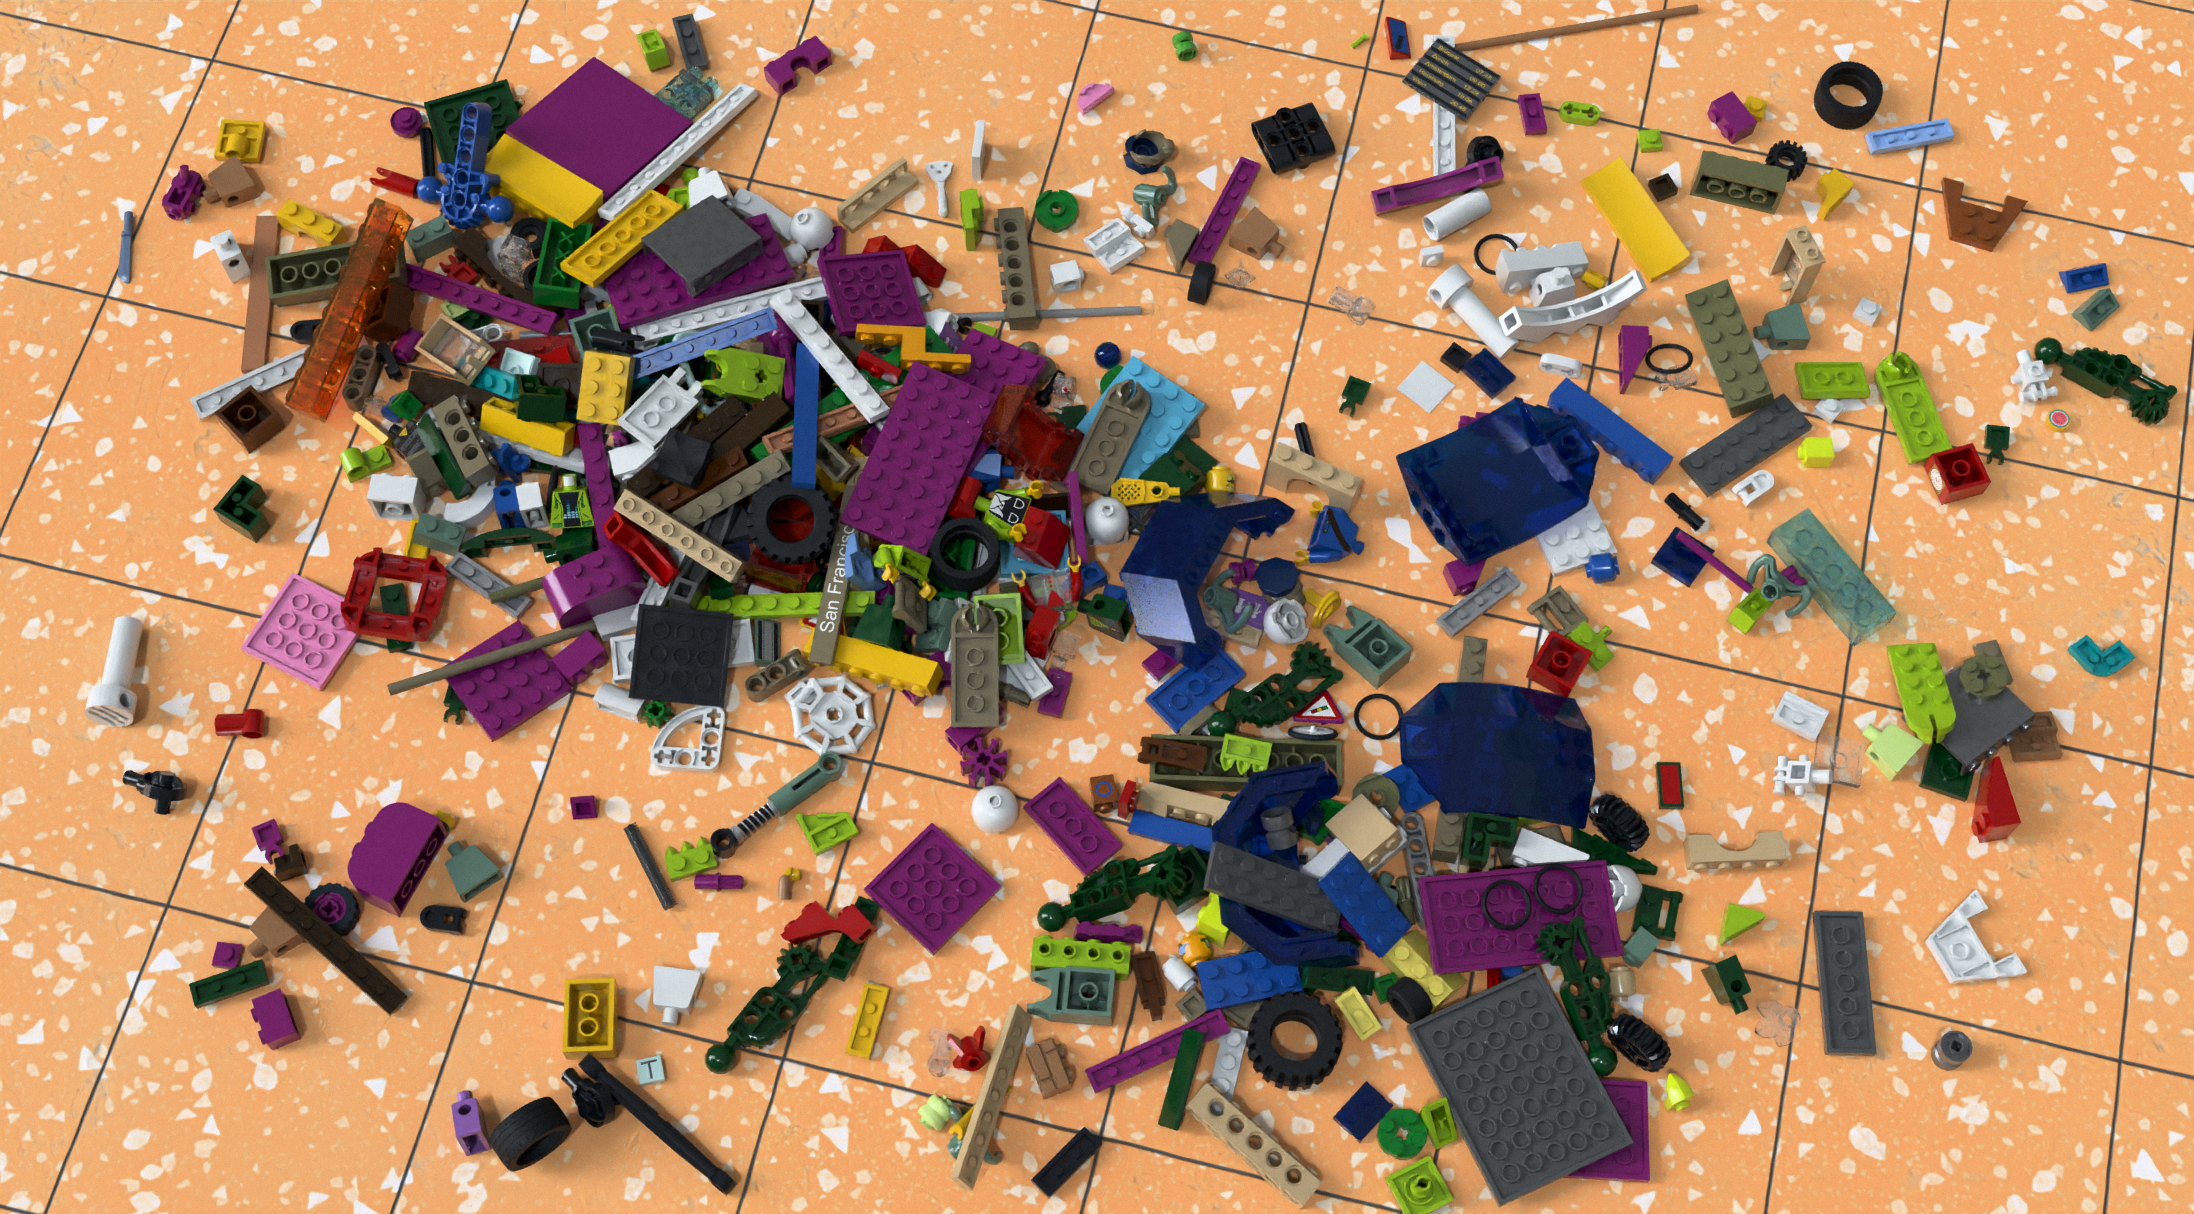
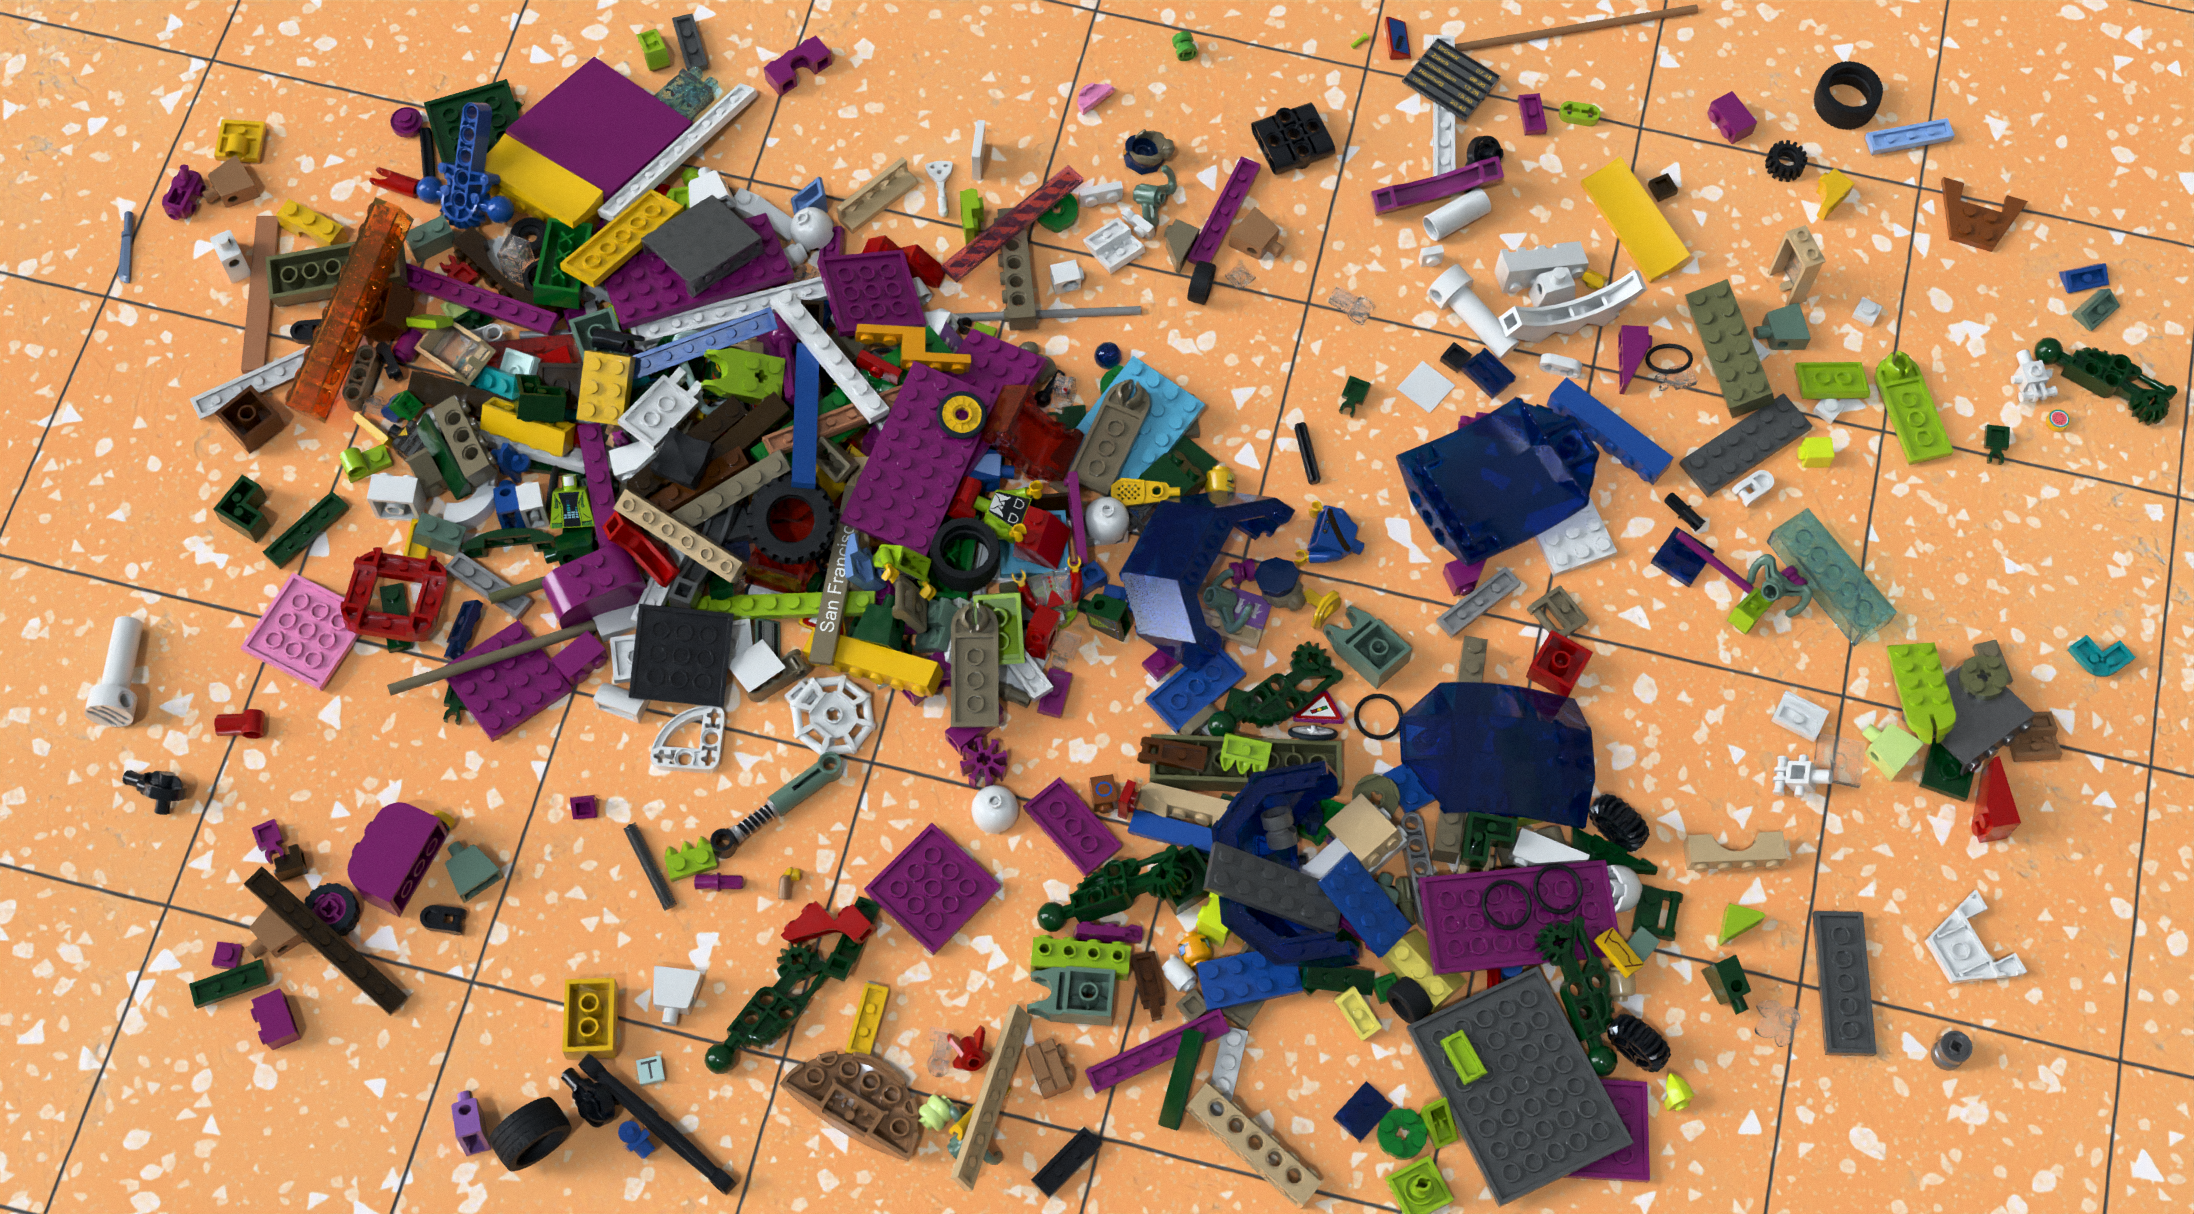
(305, 530): none -> dark green plate
(430, 321): none -> lime tile
(462, 629): none -> dark blue hinge
(635, 1139): none -> blue hips
(653, 720): green gear -> none
(755, 665): none -> white sticker
(810, 196): none -> medium blue slope
(826, 830): lime wing -> none
(859, 1099): none -> medium nougat brick
(961, 428): none -> wheel
(1012, 223): none -> clear pink tile
(1100, 194): none -> white plate
(1285, 622): white cylinder -> none
(1290, 464): tan arch -> none
(1302, 1010): black tyre -> none
(1463, 1057): none -> lime tile
(1491, 236): black tyre -> none
(1593, 641): lime plate -> none
(1602, 568): blue head -> none
(1619, 952): none -> yellow tile
(1649, 140): lime plate -> none
(1669, 785): tile -> none
(1739, 182): olive brick -> none
(1756, 107): yellow plate -> none
(1957, 473): red brick -> none

